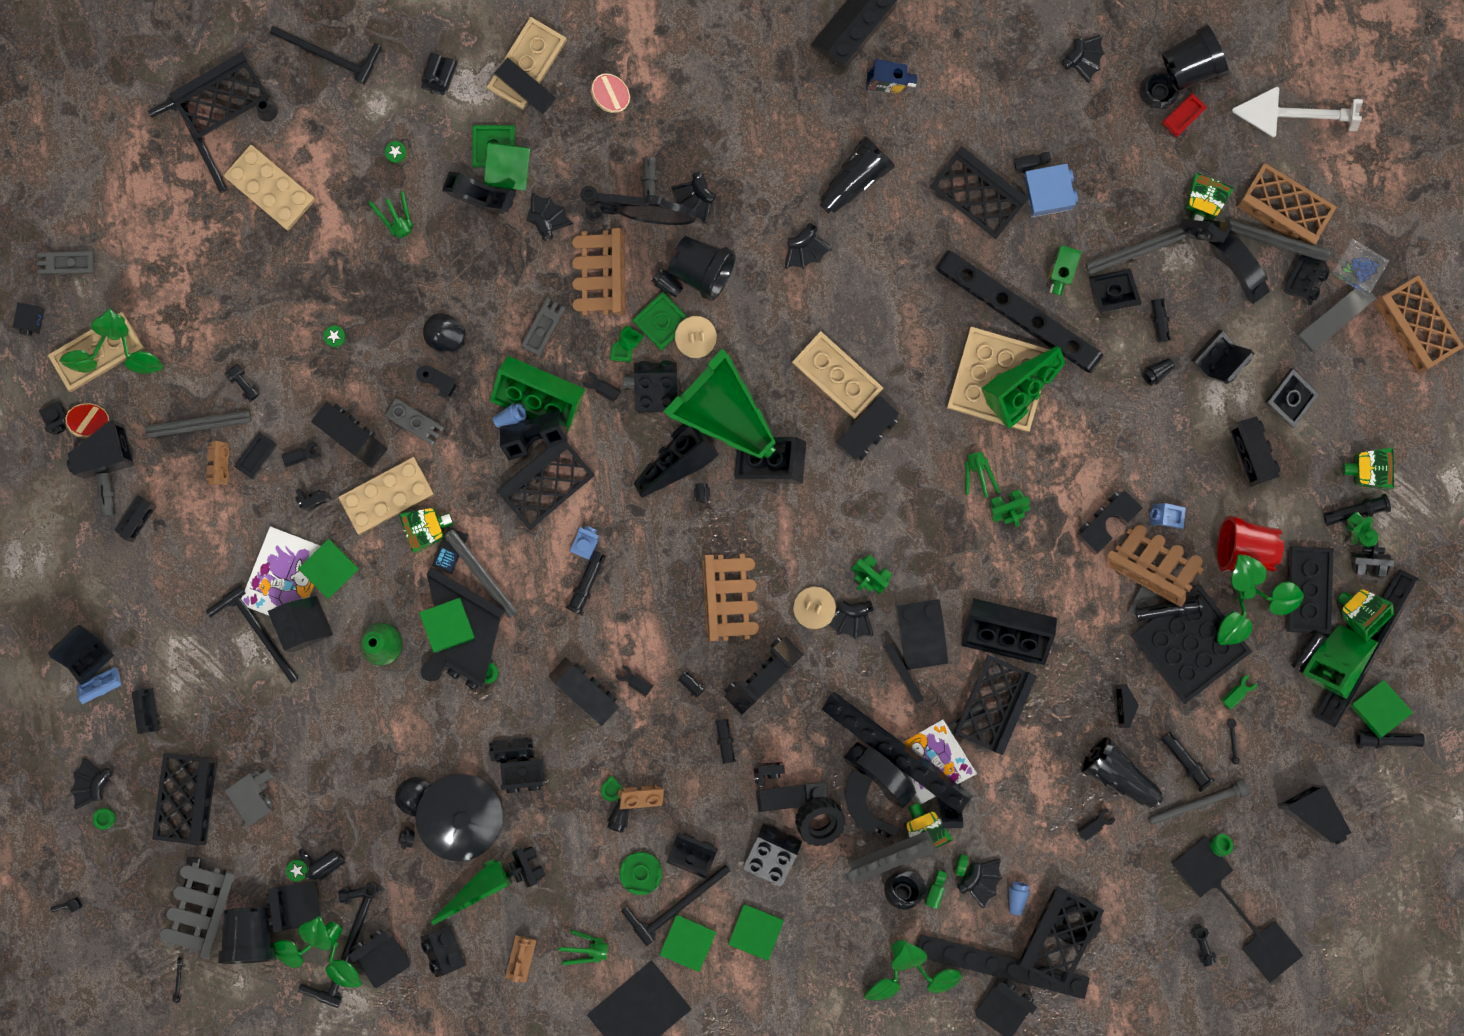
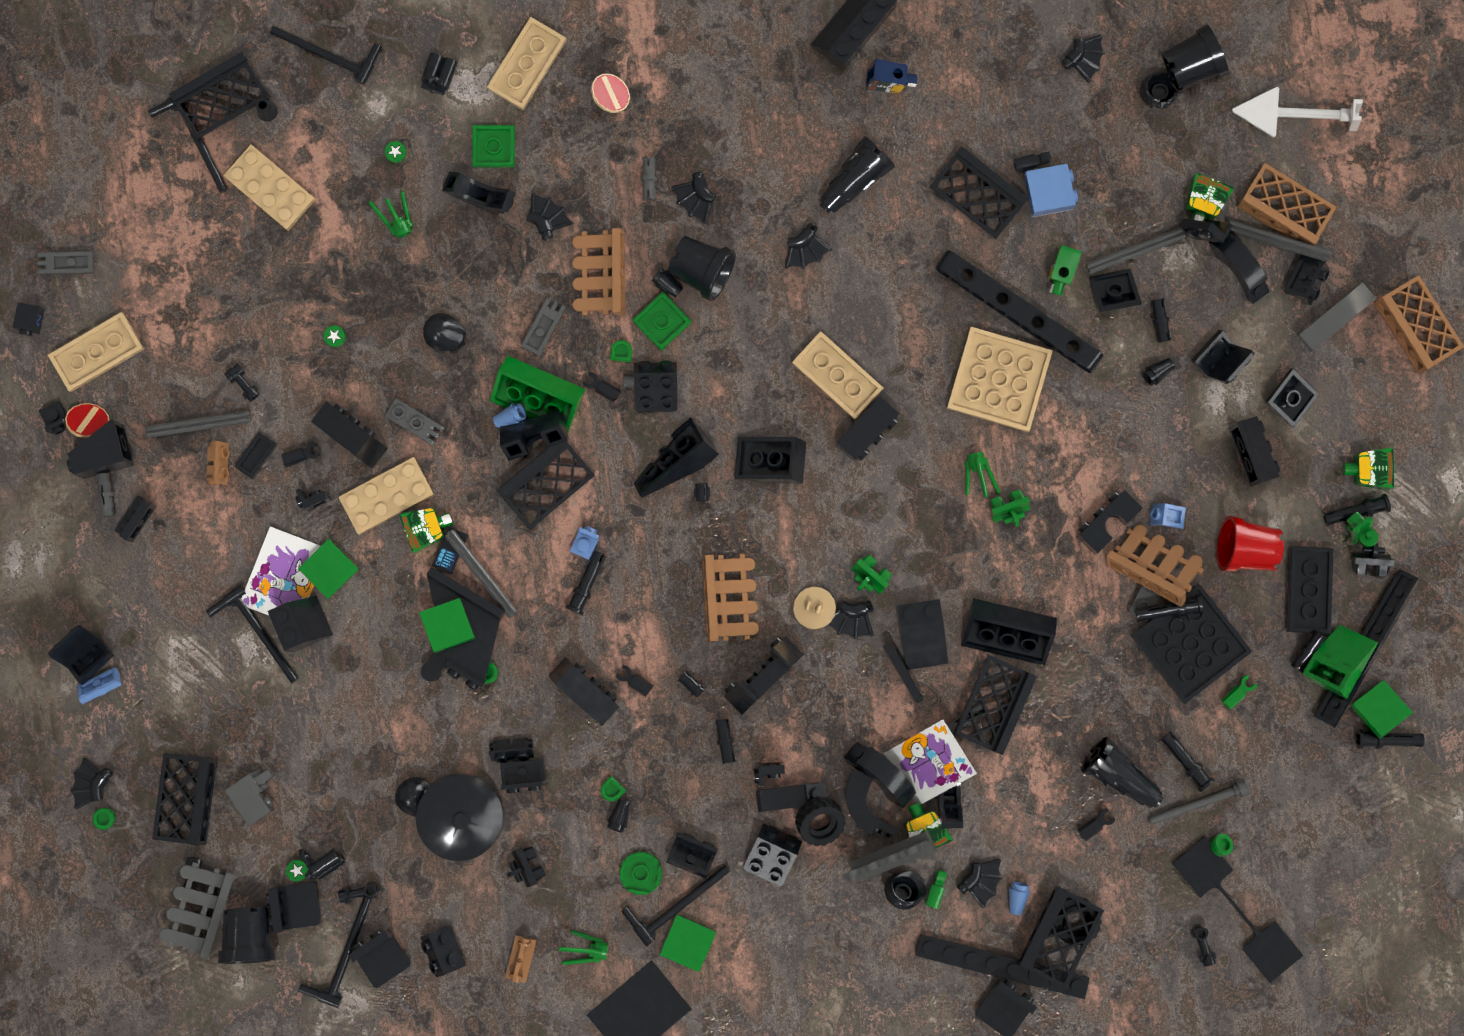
(73, 904): black hand -> none
(114, 328): green plant -> none
(145, 711): black hinge -> none
(176, 998): black hinge -> none
(322, 937): green plant -> none
(388, 644): green cone -> none
(406, 838): black plate -> none
(432, 377): black leg -> none
(483, 884): green wedge -> none
(507, 166): green tile -> none
(525, 86): black tile -> none
(629, 338): green tile -> none
(645, 797): medium nougat hinge -> none
(648, 209): black piece -> none
(695, 337): tan piece -> none
(724, 409): green cone -> none
(756, 932): green tile -> none
(897, 752): black plate -> none
(906, 957): green plant -> none
(961, 864): green tile -> none
(1016, 389): green wedge -> none
(1126, 706): black slope -> none
(1184, 115): red tile -> none
(1232, 723): black hinge -> none
(1245, 575): green plant -> none
(1318, 814): black slope -> none
(1360, 267): clear tile -> none
(1365, 612): torso -> none

